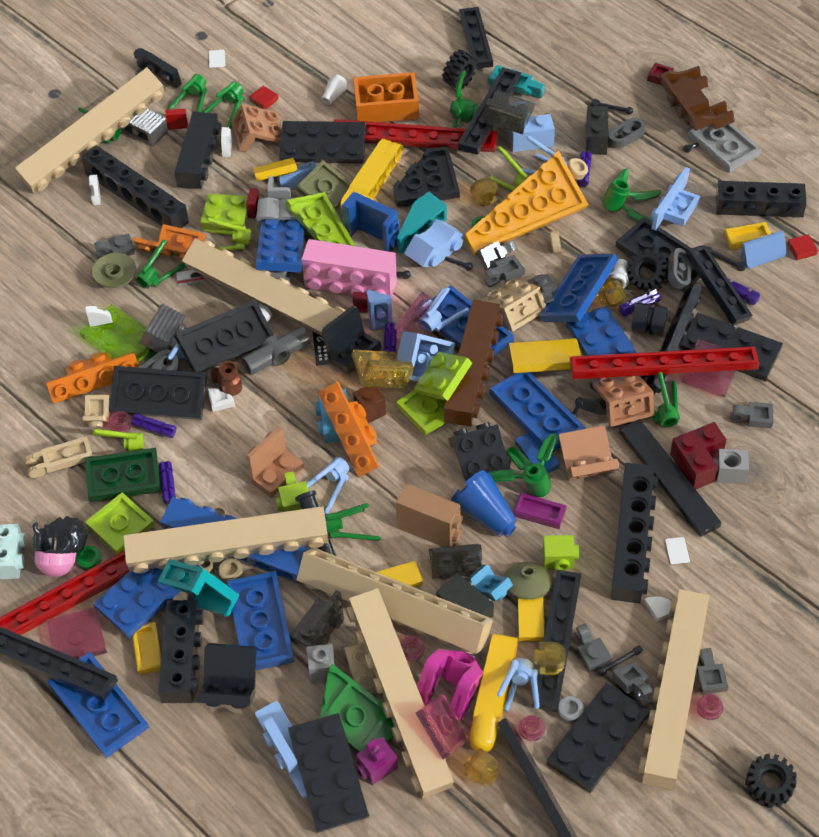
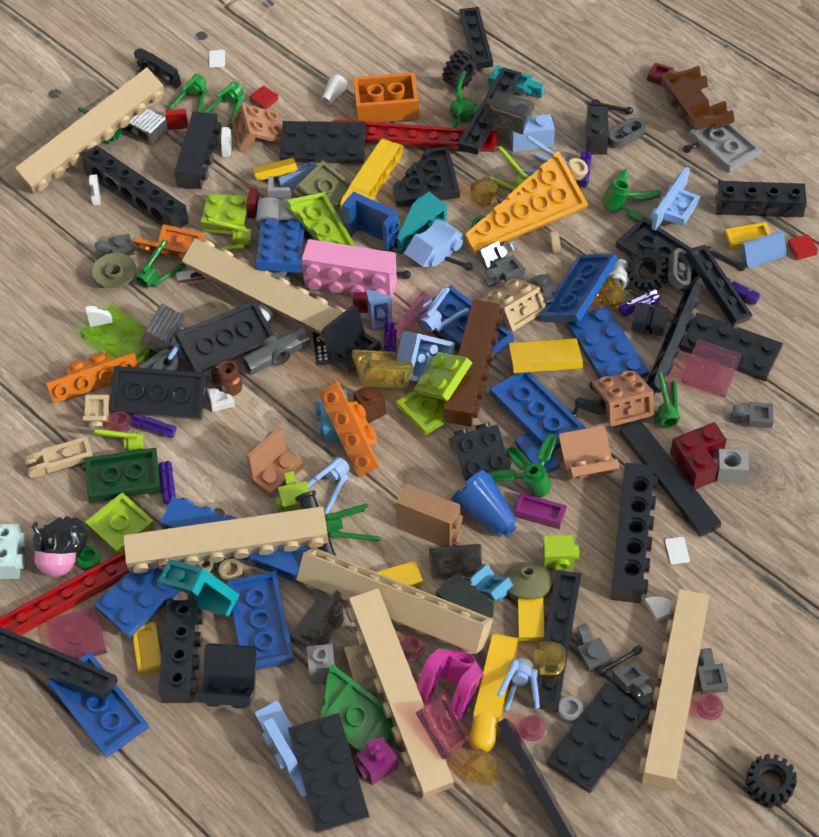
(666, 362): red tile -> none

